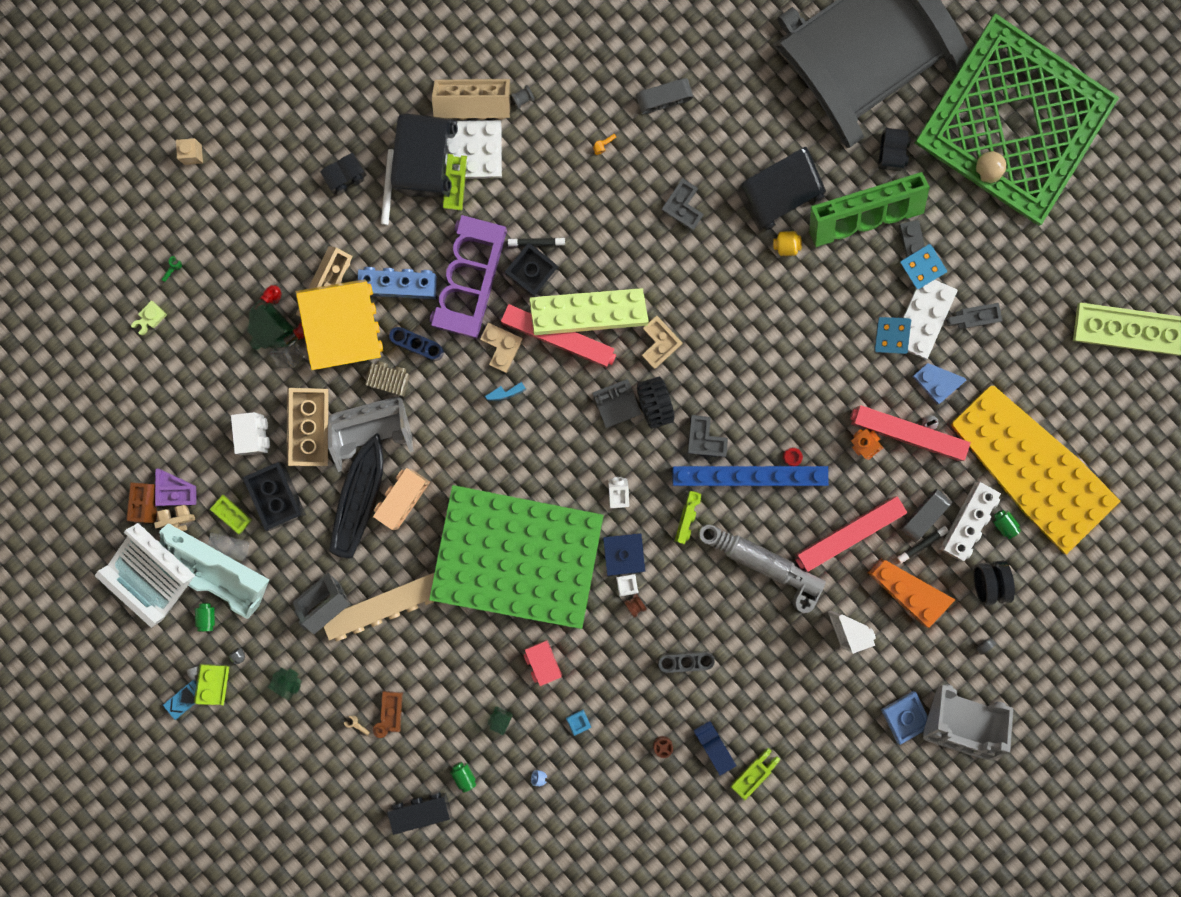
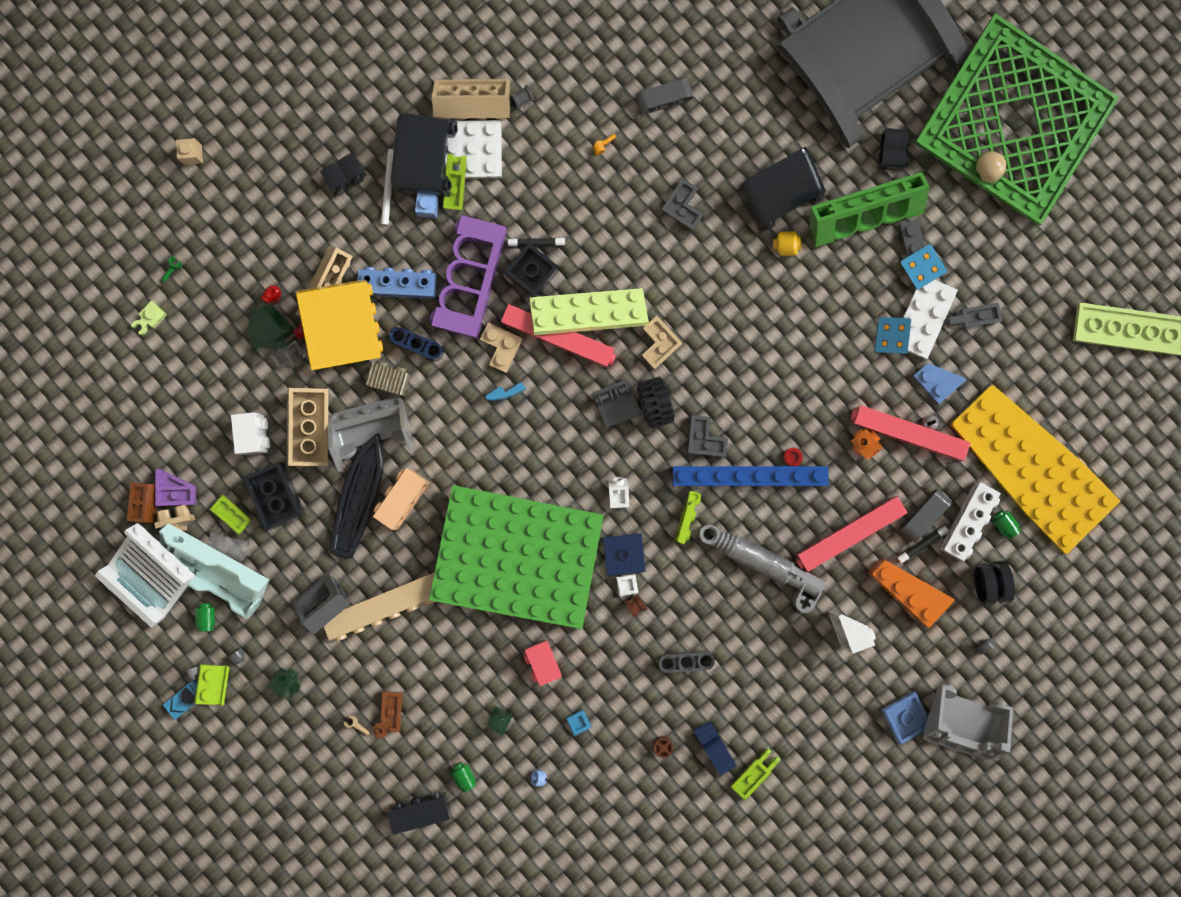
(427, 205): none -> light blue brick

